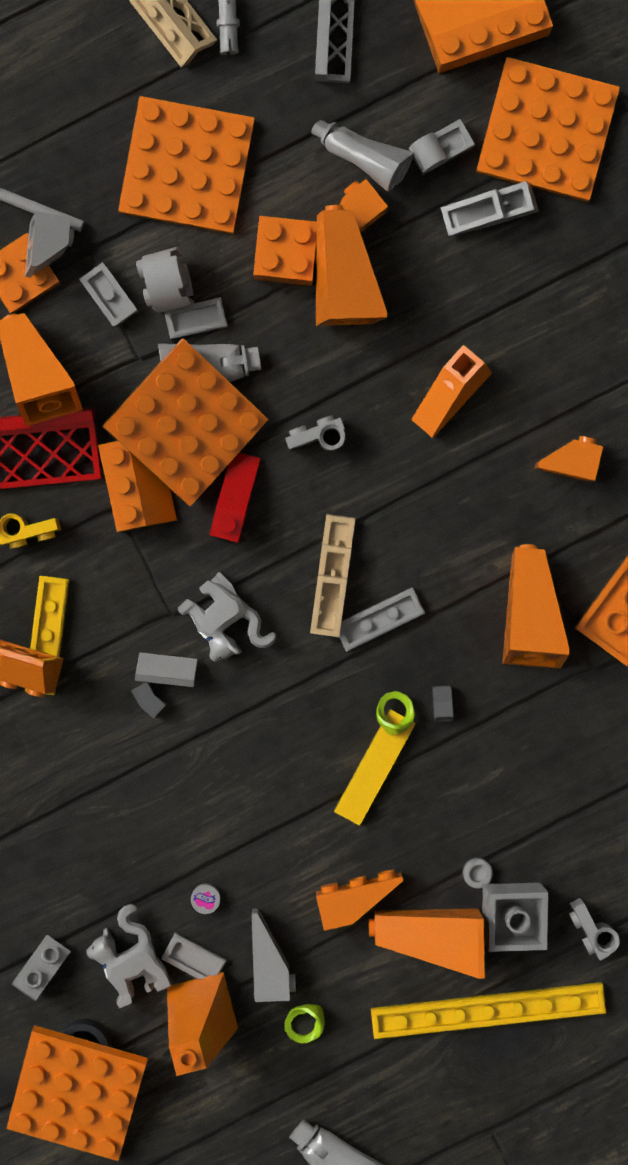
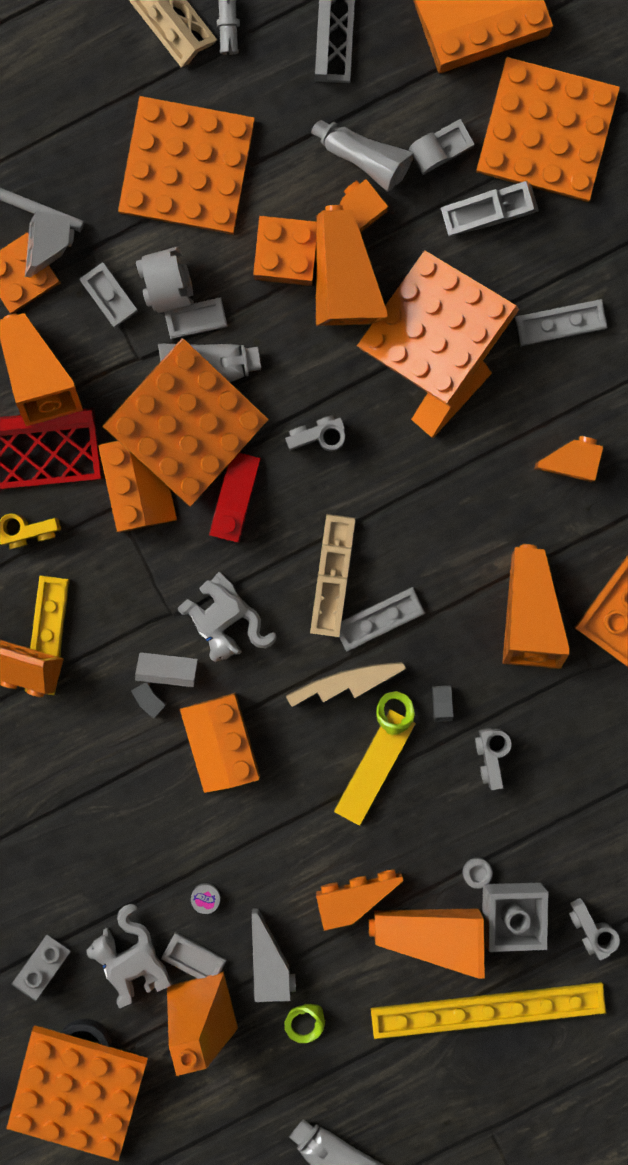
(220, 743): none -> orange slope
(357, 680): none -> tan slope
(438, 328): none -> orange plate
(491, 771): none -> light grey plate
(561, 322): none -> light grey tile

